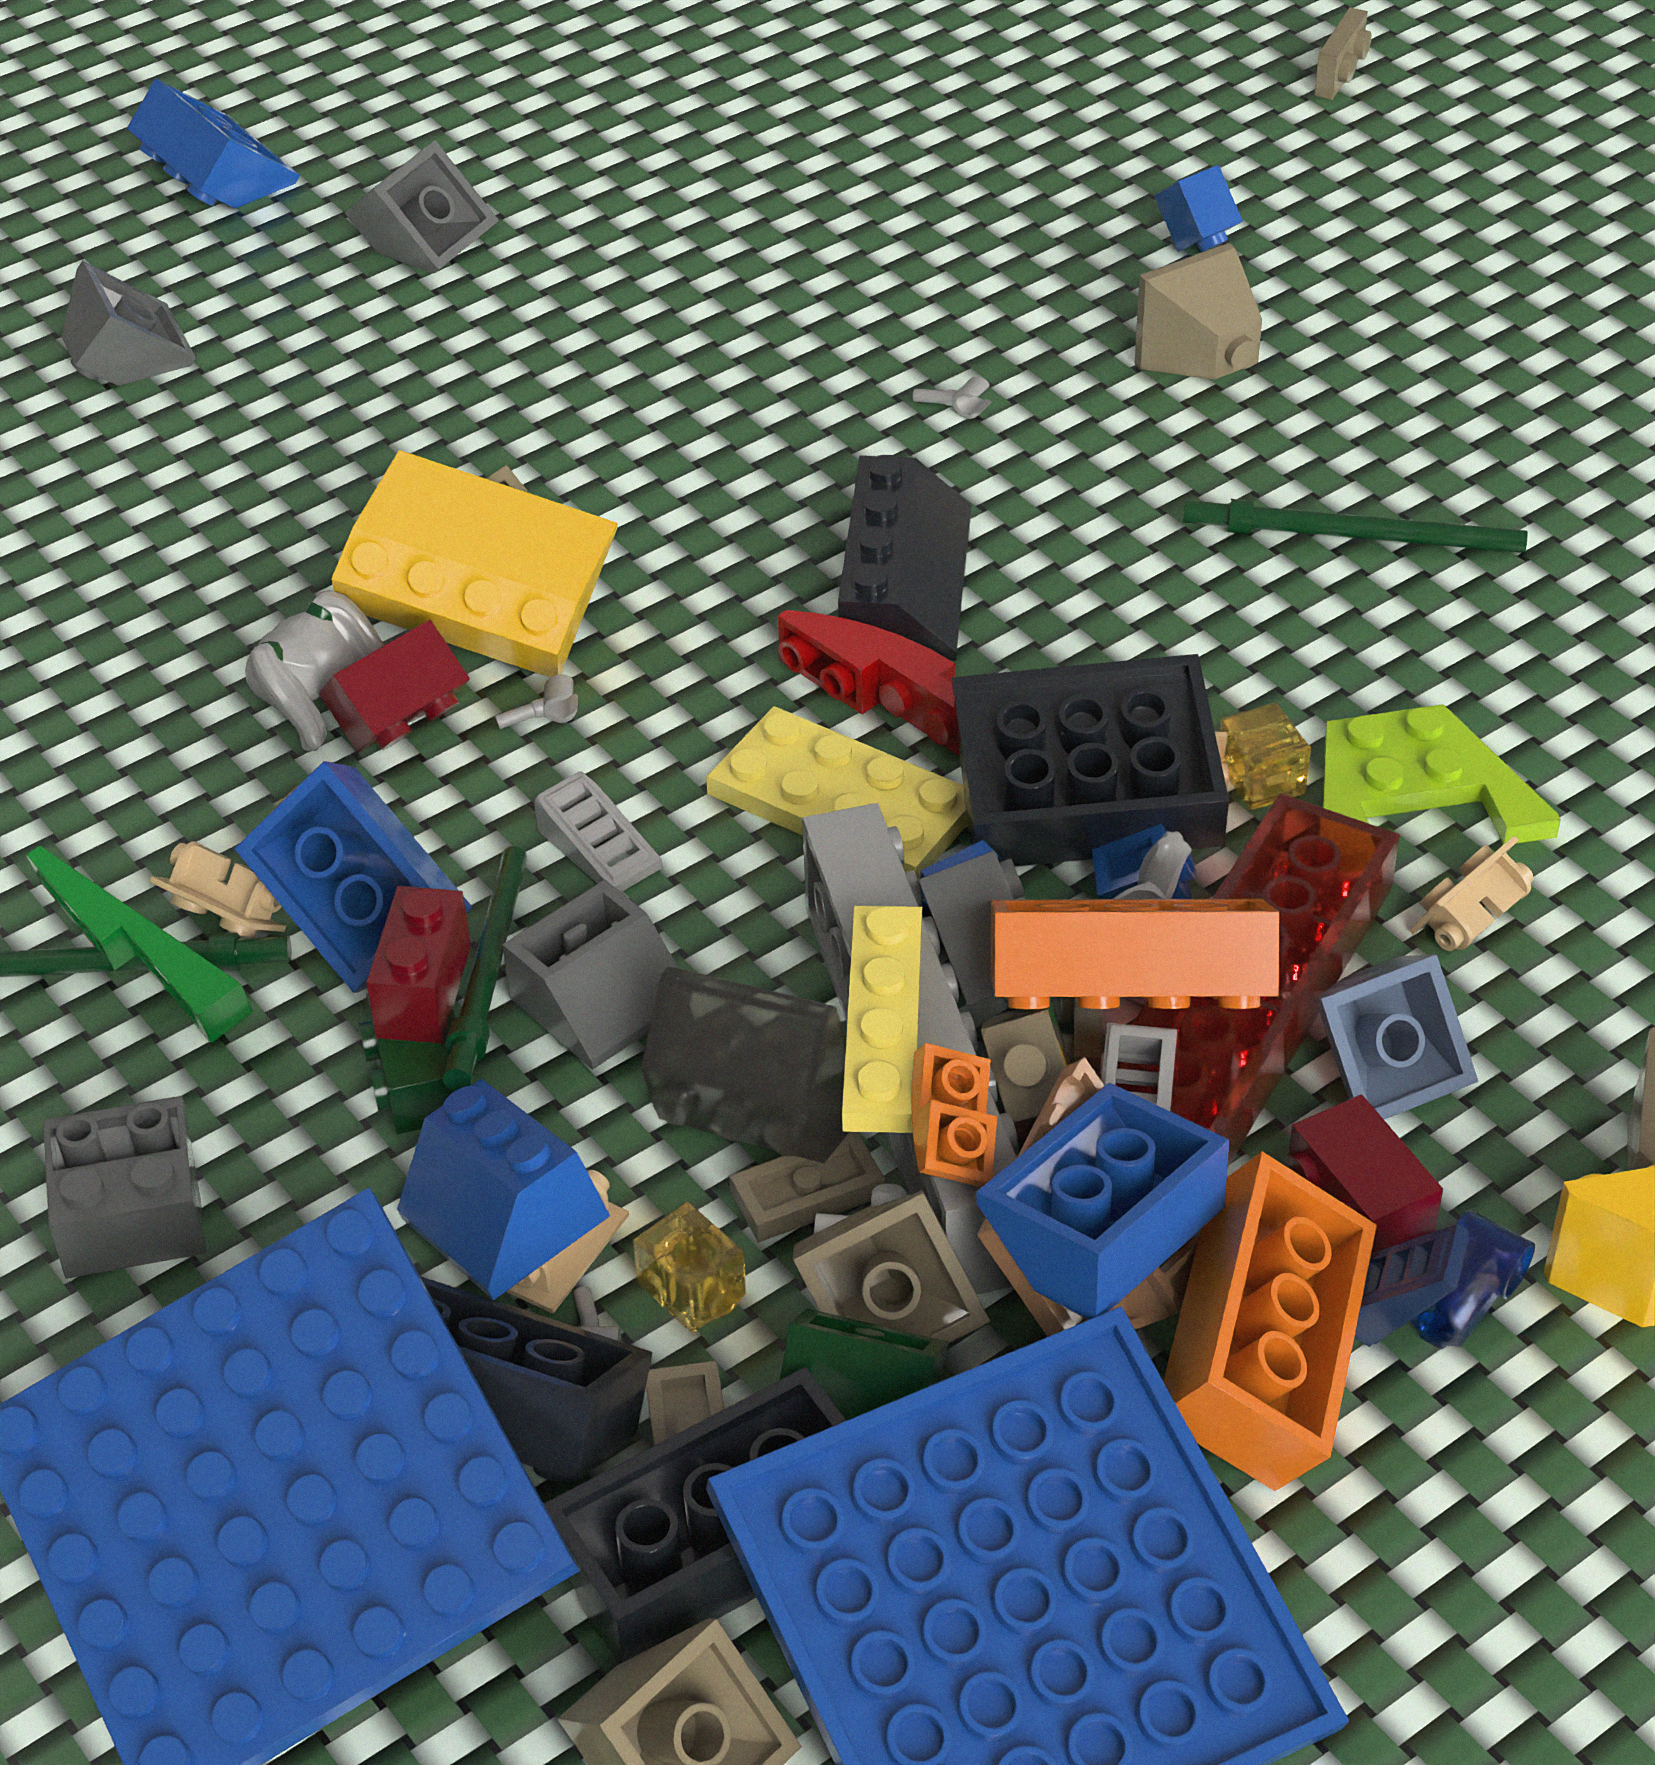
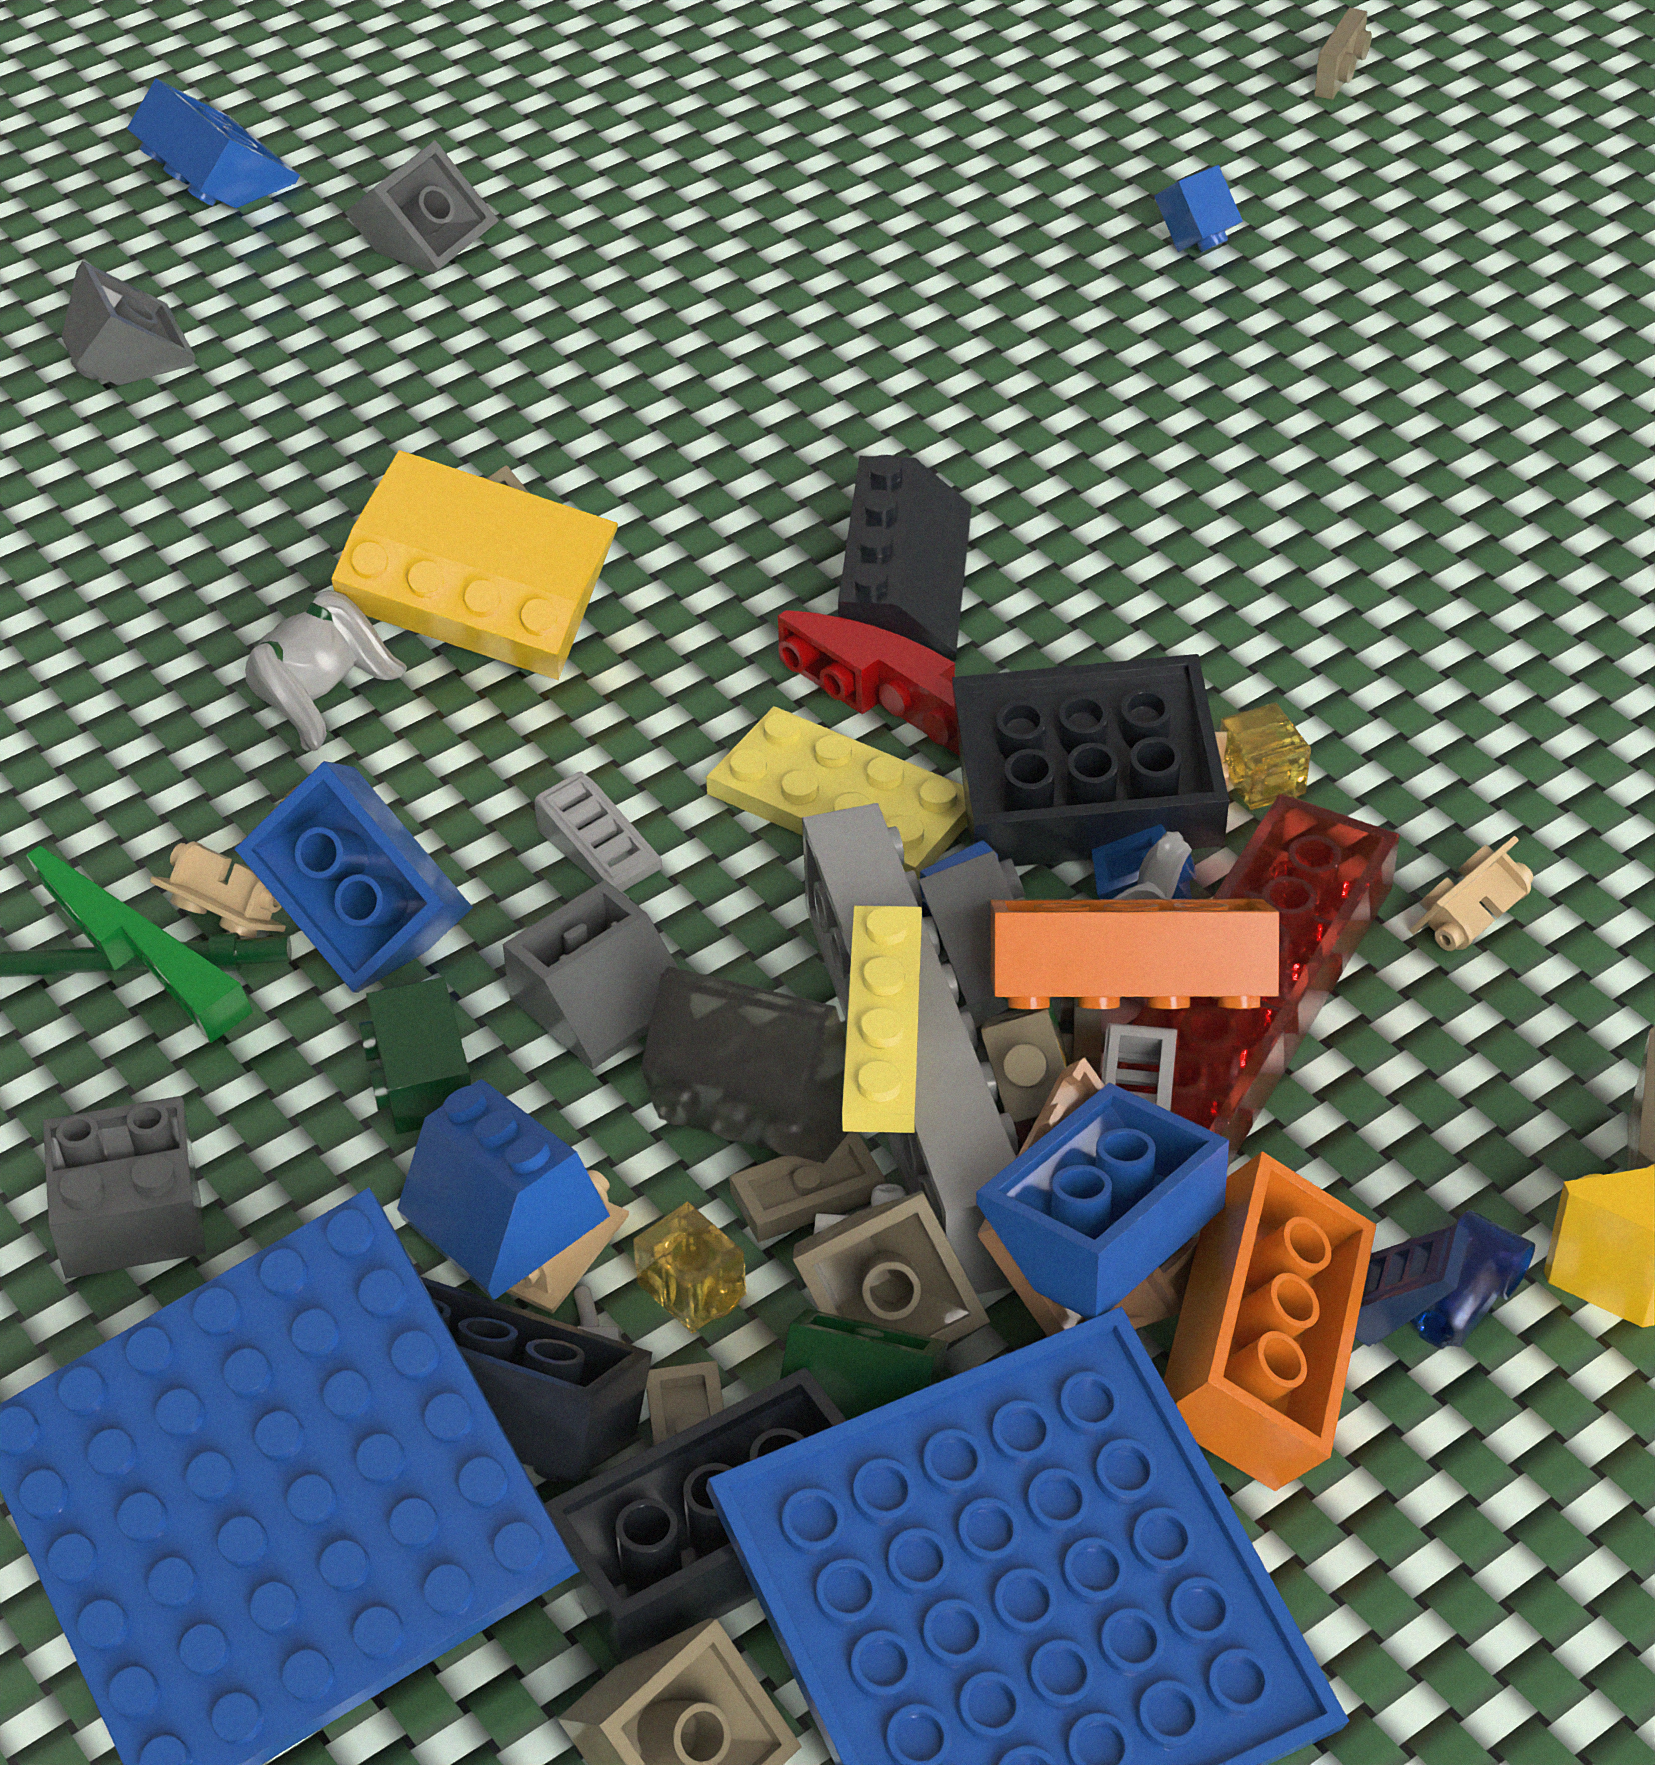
(395, 687): dark red brick -> none
(419, 964): dark red brick -> none
(469, 1032): dark green bar -> none
(557, 704): light grey hand -> none
(949, 1115): orange slope -> none
(963, 400): light grey hand -> none
(1198, 317): dark tan slope -> none
(1242, 516): dark green bar -> none
(1367, 1168): dark red brick -> none
(1396, 1034): sand blue slope -> none
(1426, 762): lime wing -> none

